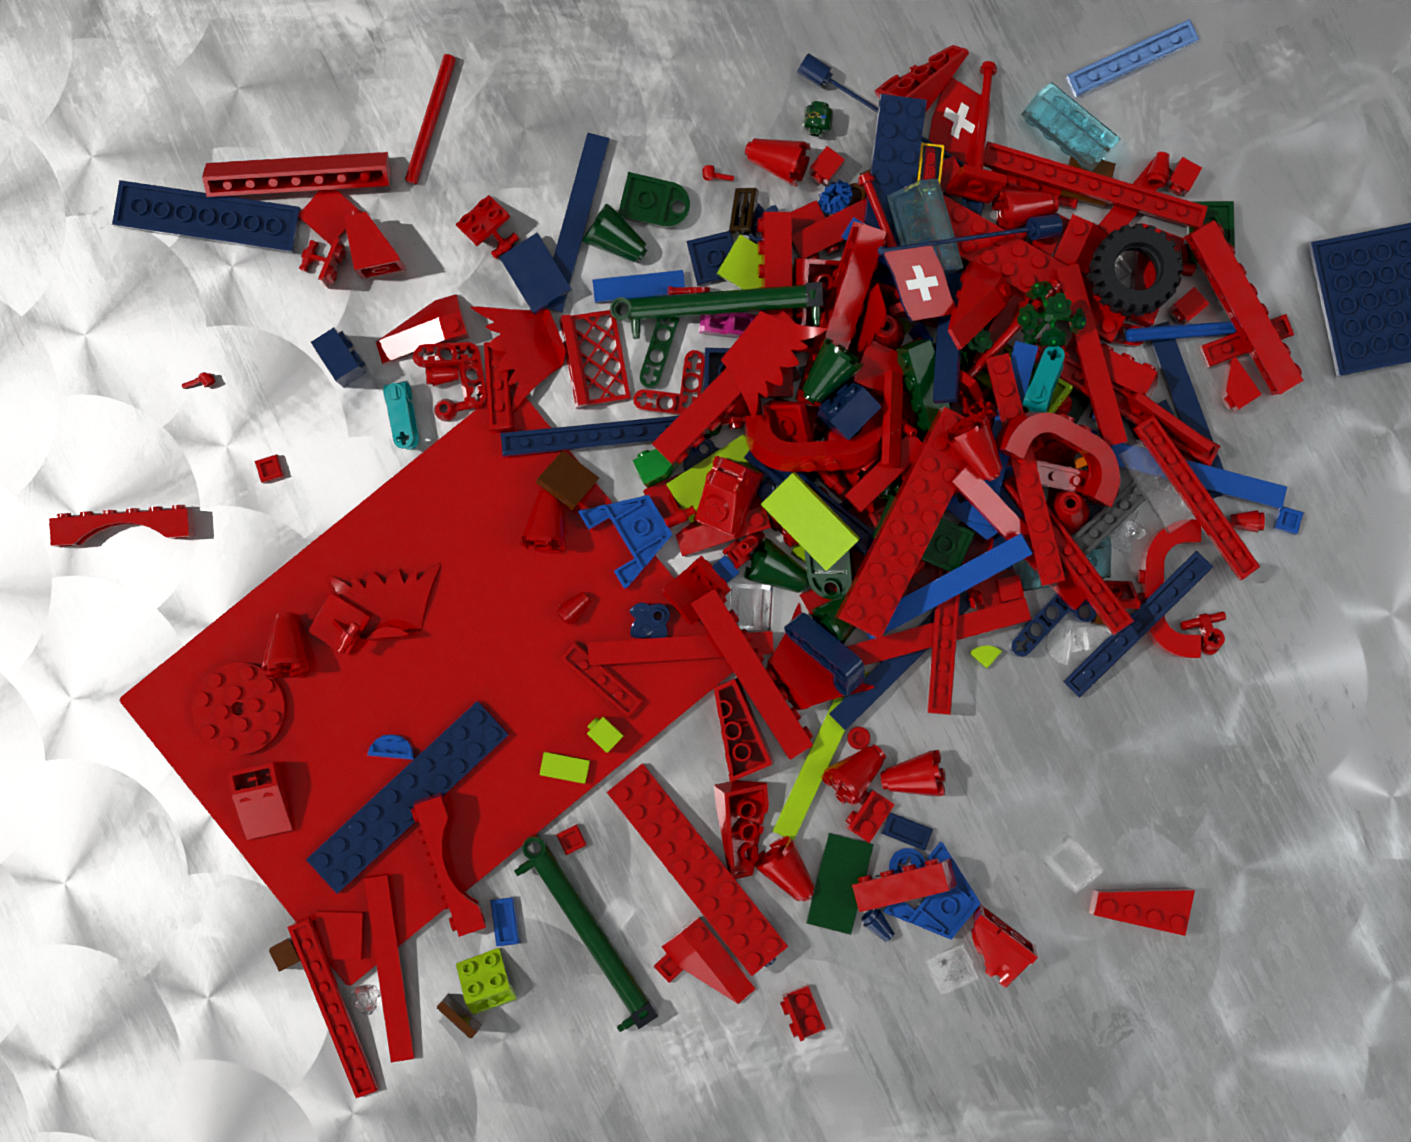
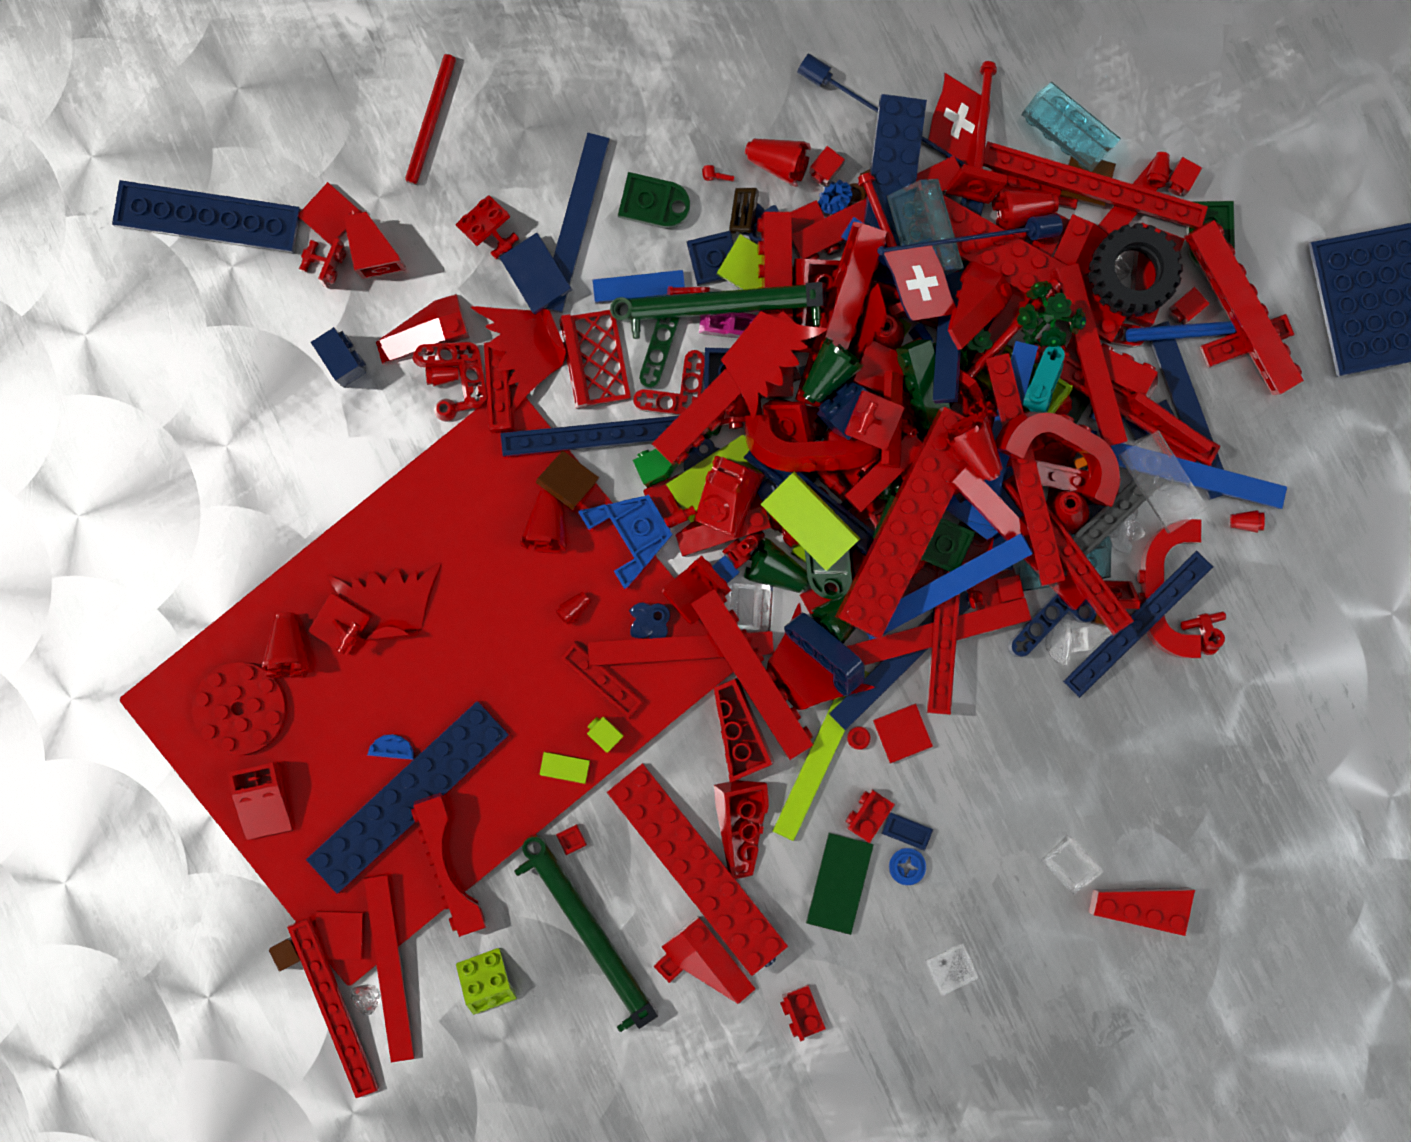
(75, 530): red arch -> none
(204, 378): red hand -> none
(269, 468): red tile -> none
(296, 174): red brick -> none
(401, 414): teal piece -> none
(459, 1016): reddish brown tile -> none
(505, 921): blue tile -> none
(615, 236): dark green cone -> none
(786, 869): red cone -> none
(817, 118): dark green head -> none
(854, 774): red cone -> none
(874, 420): none -> red plate
(877, 924): dark blue cone -> none
(902, 733): none -> red tile
(904, 885): red wedge -> none
(916, 775): red cone -> none
(927, 79): red wedge -> none
(930, 161): slope -> none
(944, 911): blue wing -> none
(985, 654): lime tile -> none
(1003, 948): red piece -> none
(1132, 58): medium blue tile -> none
(1188, 268): red hand -> none
(1196, 497): red tile -> none
(1238, 387): red slope -> none
(1288, 520): blue tile -> none

